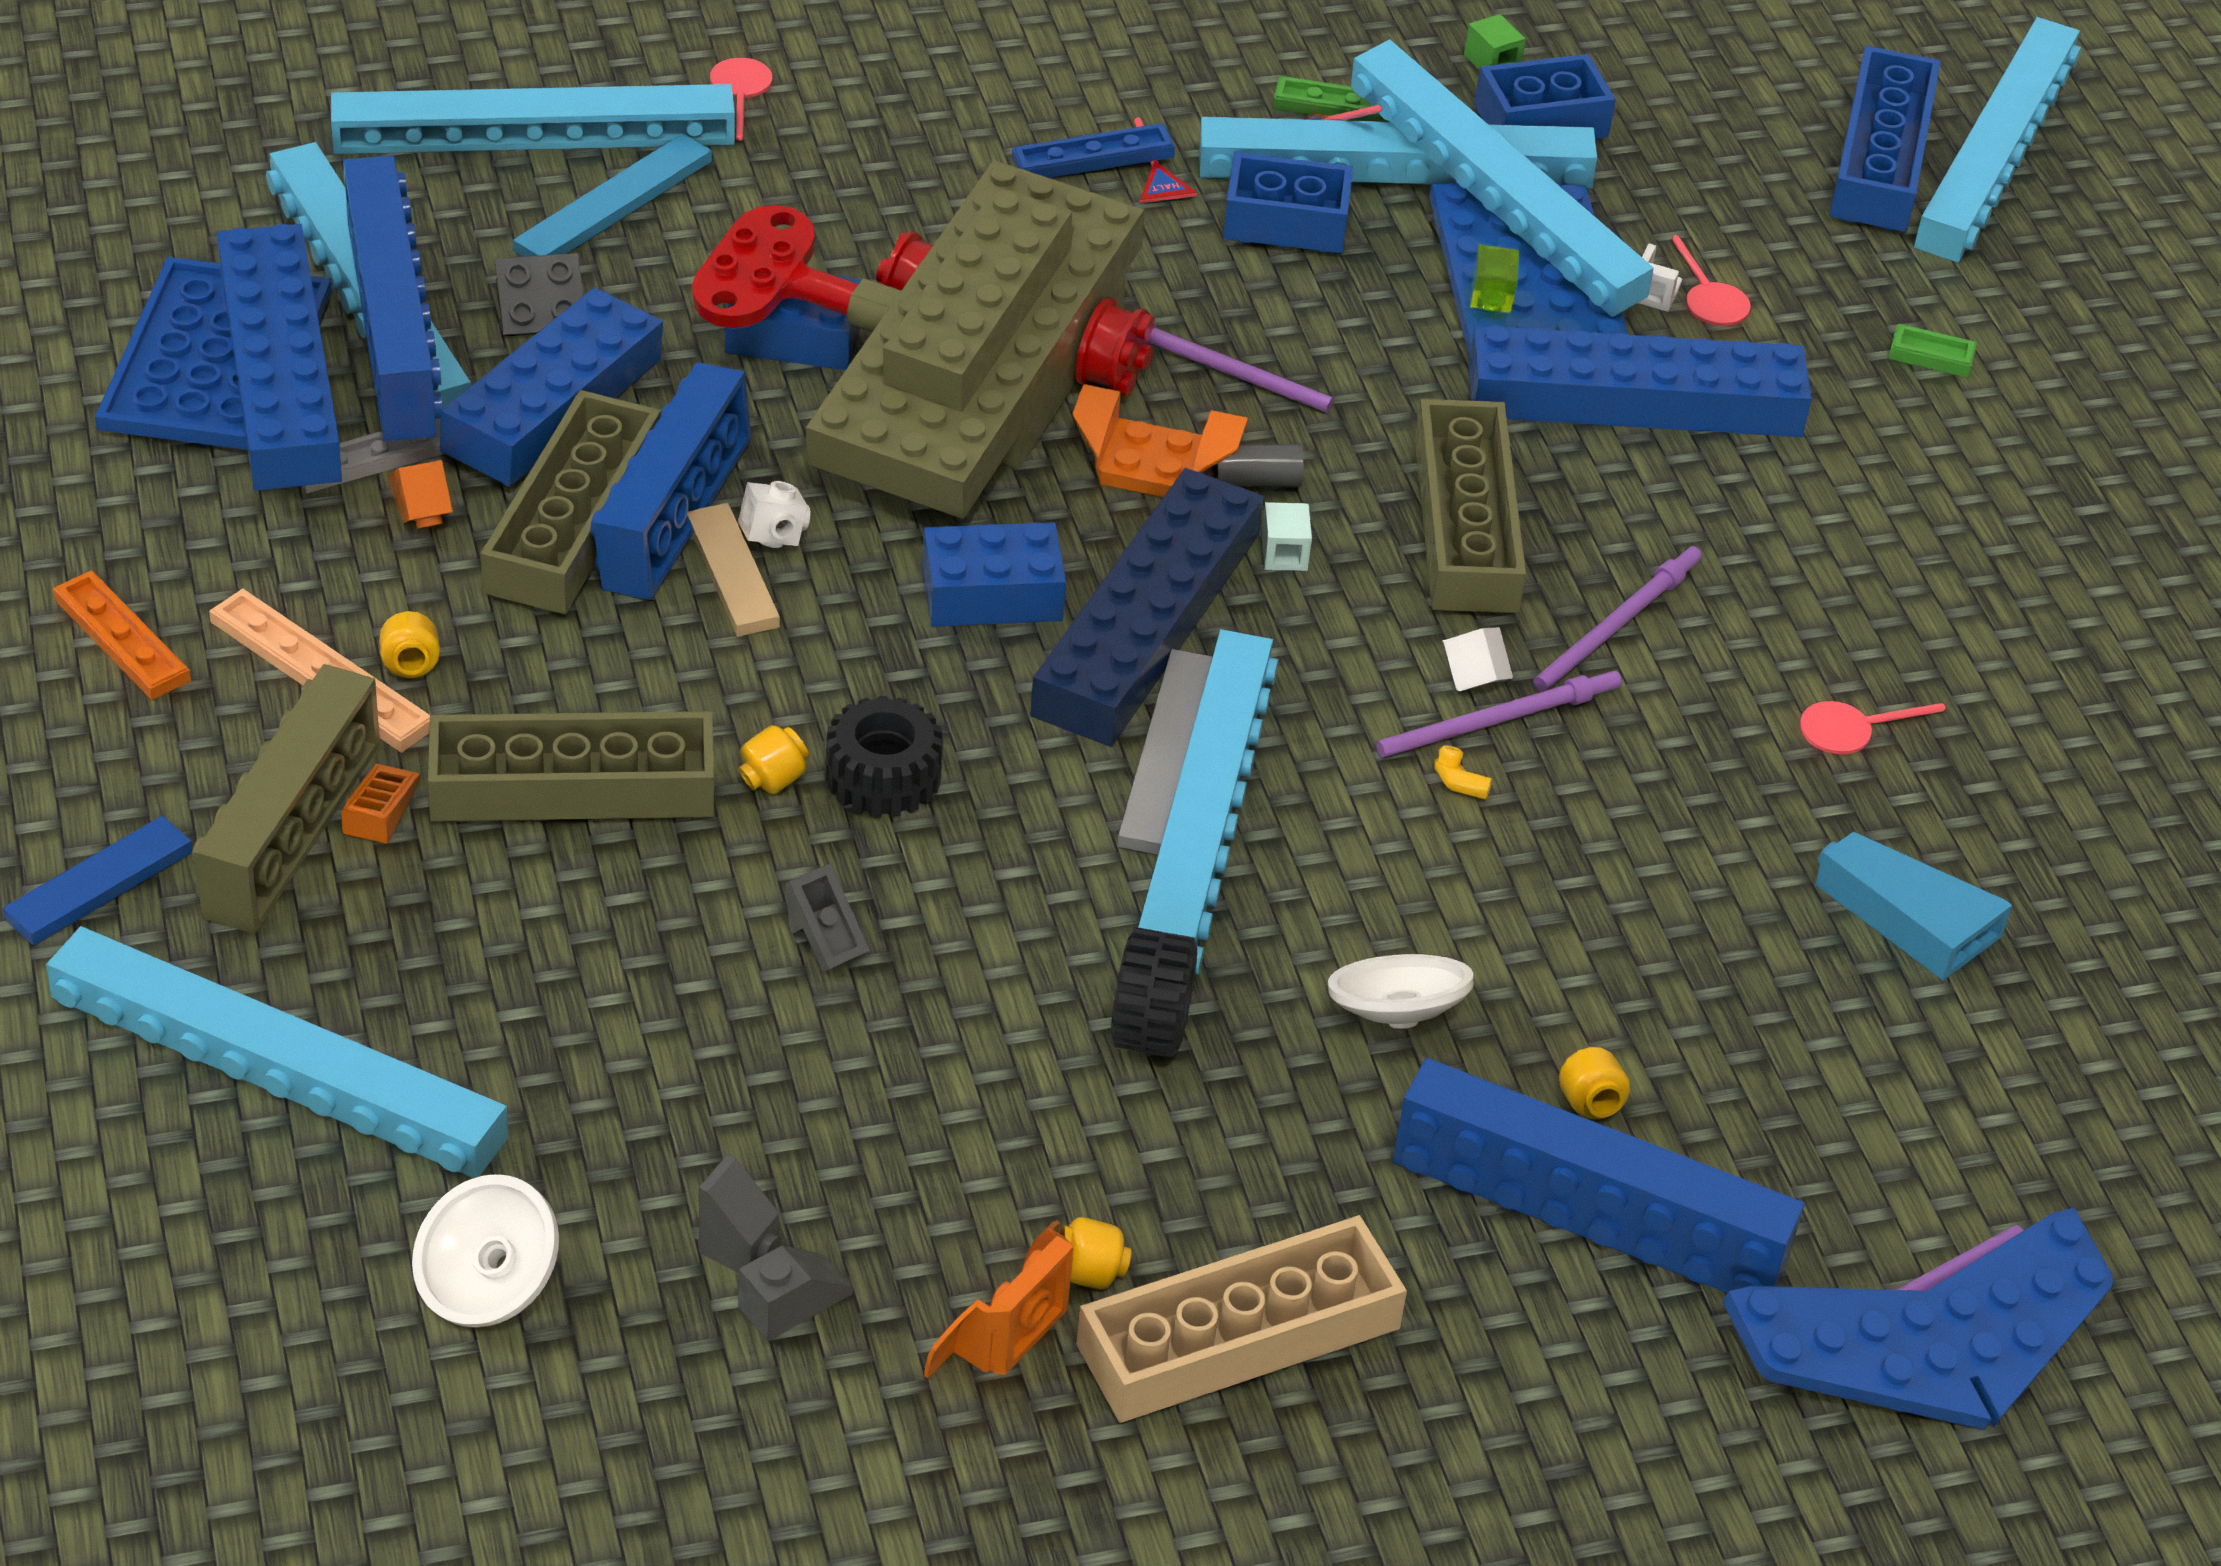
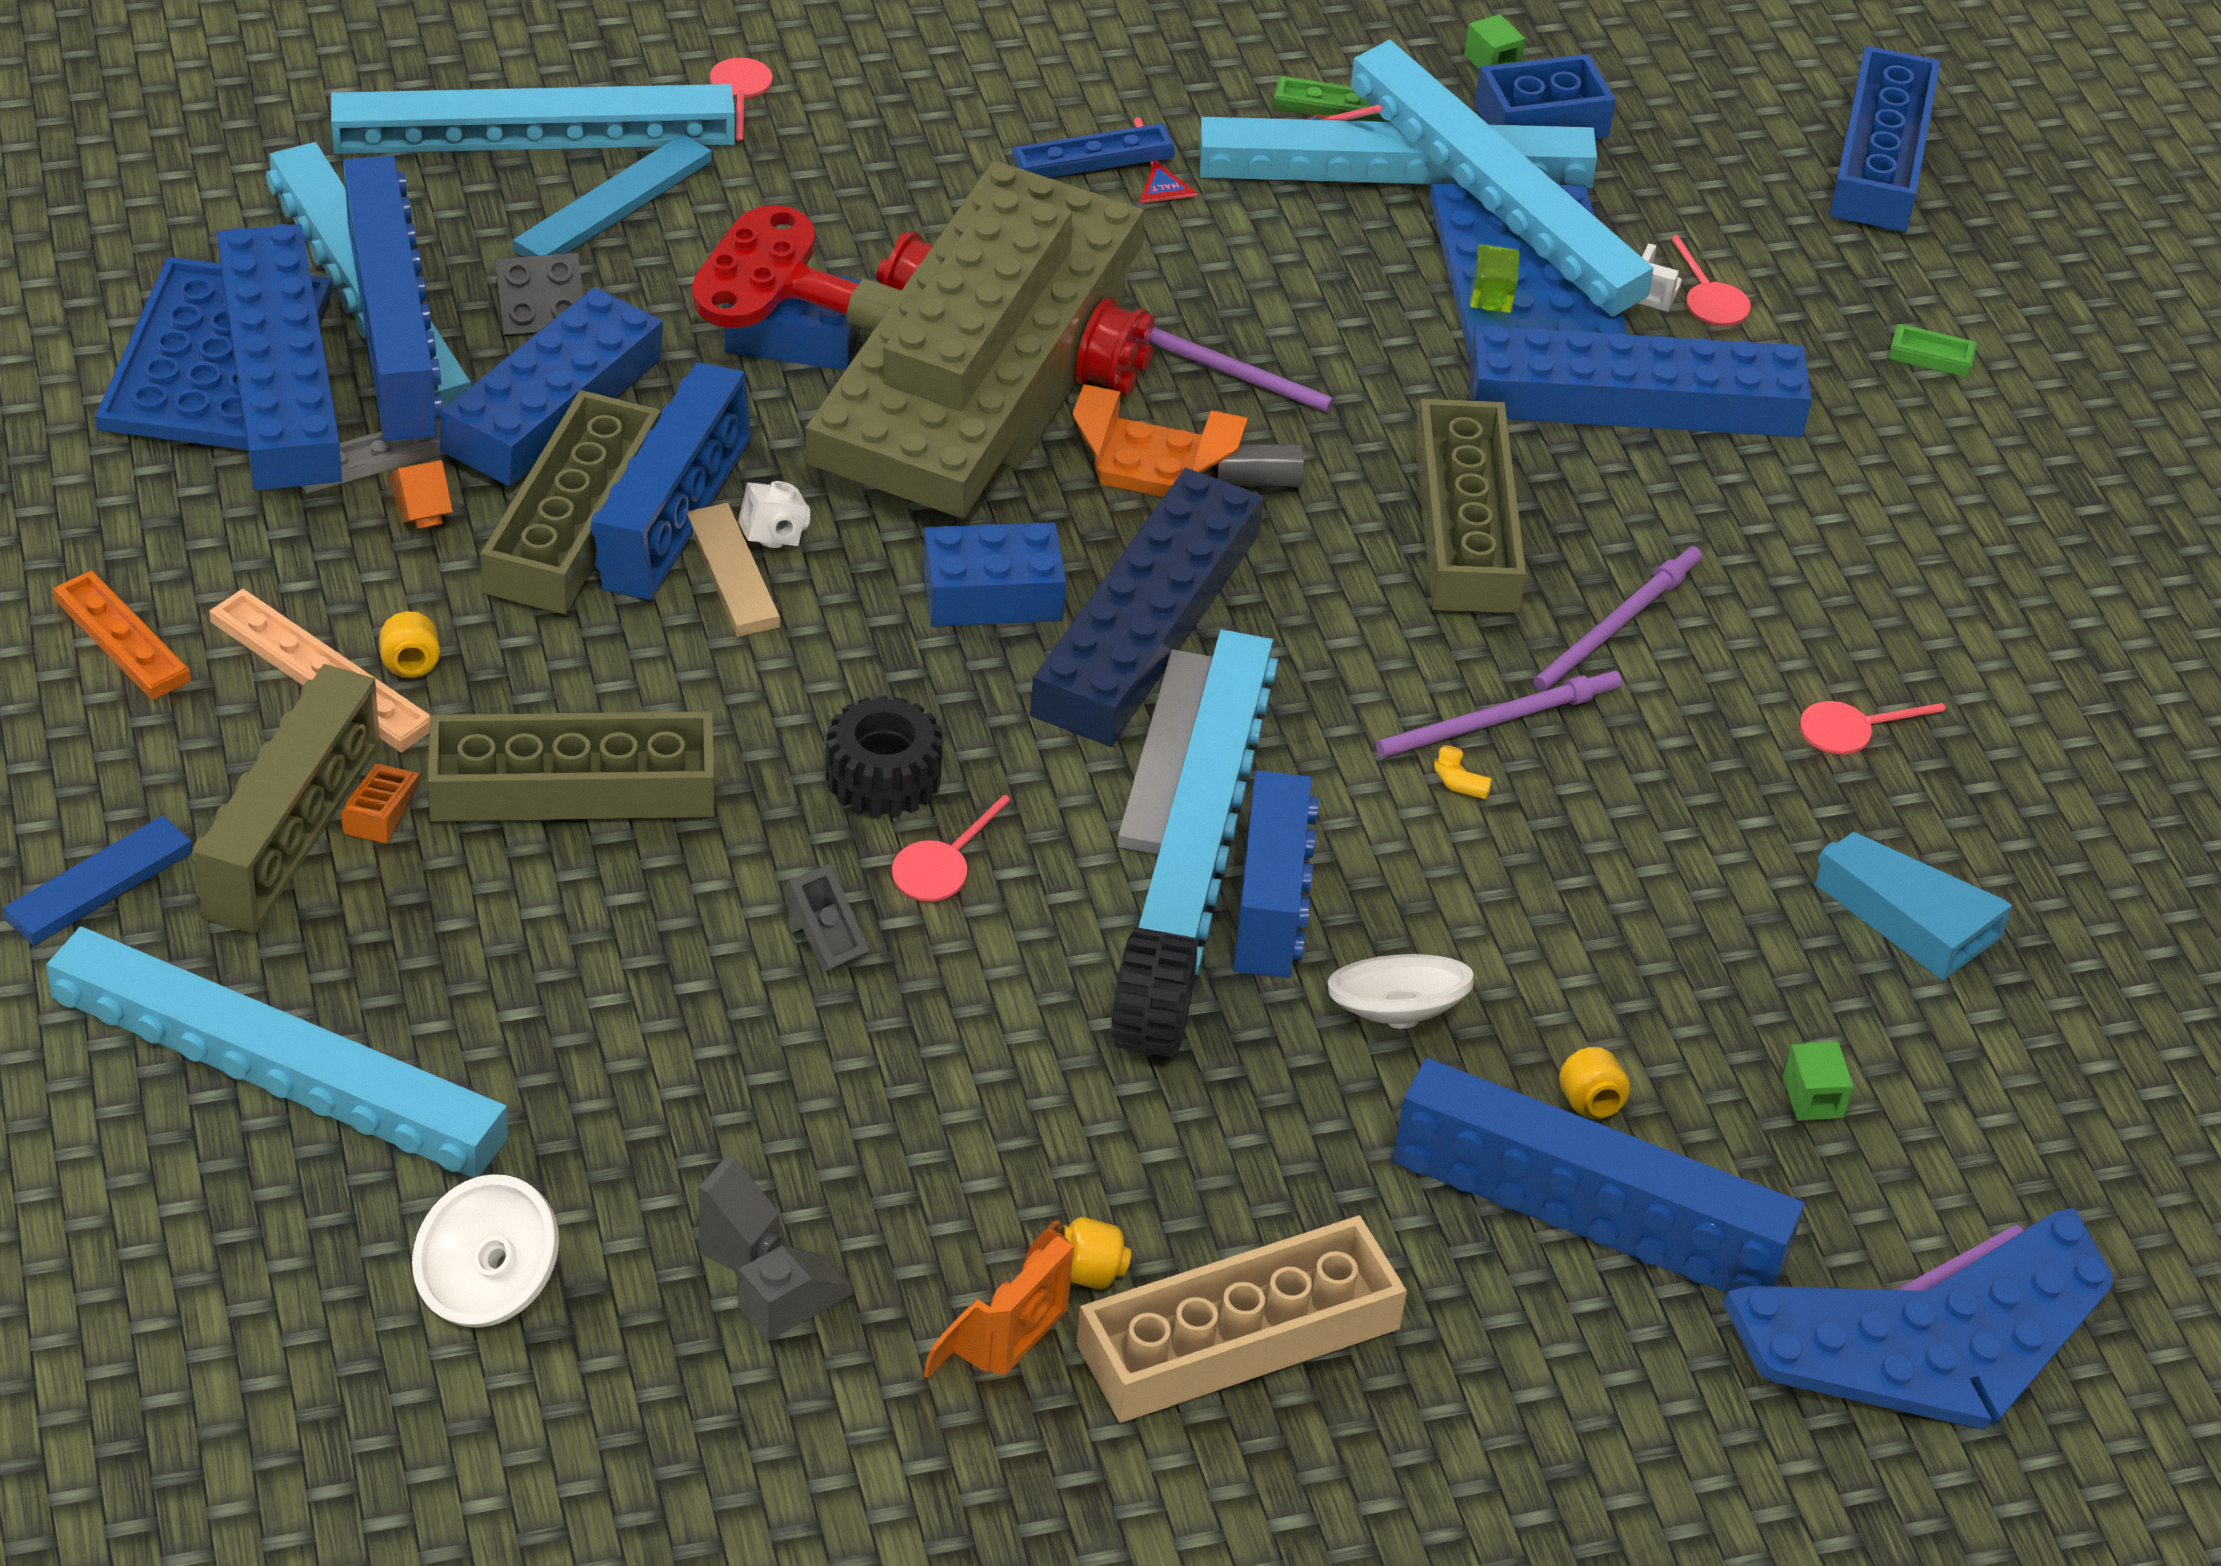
(773, 759): yellow head -> none
(935, 869): none -> coral piece
(1276, 874): none -> blue brick
(1286, 536): light aqua brick -> none
(1288, 202): blue brick -> none
(1478, 658): white panel -> none
(1817, 1081): none -> bright green brick
(1998, 141): medium azure brick -> none

